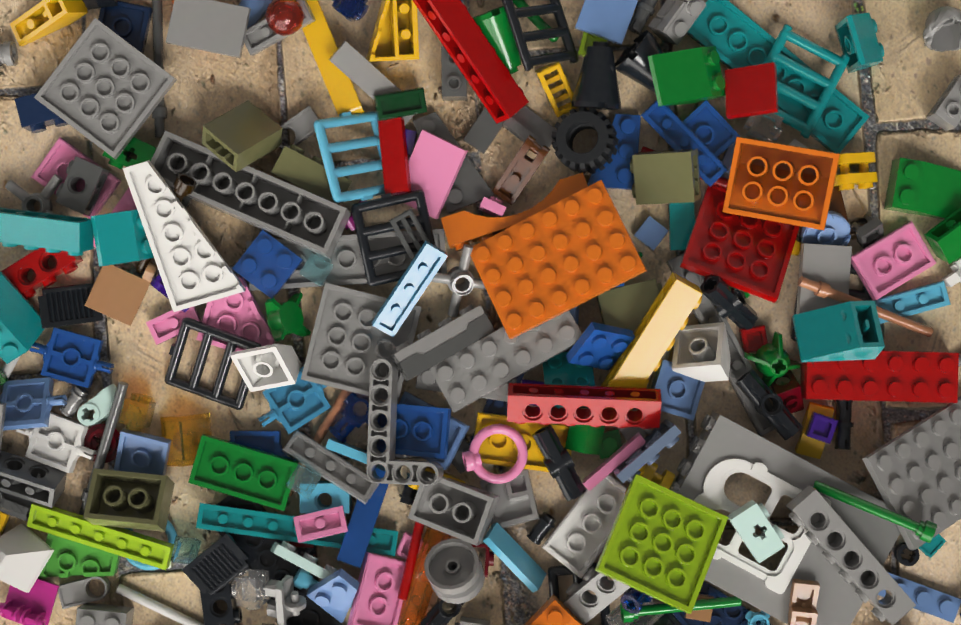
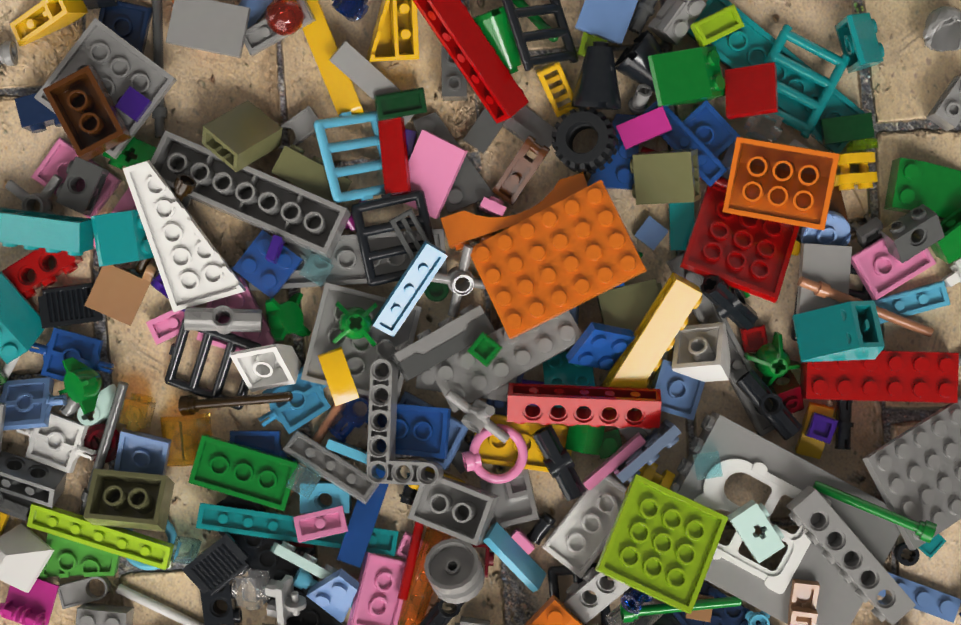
(81, 384): none -> green piece
(87, 113): none -> reddish brown brick
(133, 104): none -> dark purple tile
(189, 404): none -> dark brown piece
(206, 319): none -> light grey piece
(275, 249): none -> dark purple tile
(338, 376): none -> yellow slope
(355, 323): none -> green piece
(436, 291): none -> dark green tile
(477, 416): none -> light grey bar
(485, 349): none -> green tile
(522, 540): none -> bright pink tile
(638, 103): none -> light grey pin
(644, 128): none -> dark pink tile
(707, 465): none -> clear light blue tile
(717, 25): none -> lime tile
(847, 128): none -> dark green tile
(861, 145): none -> clear neon green tile
(912, 233): none -> dark grey brick

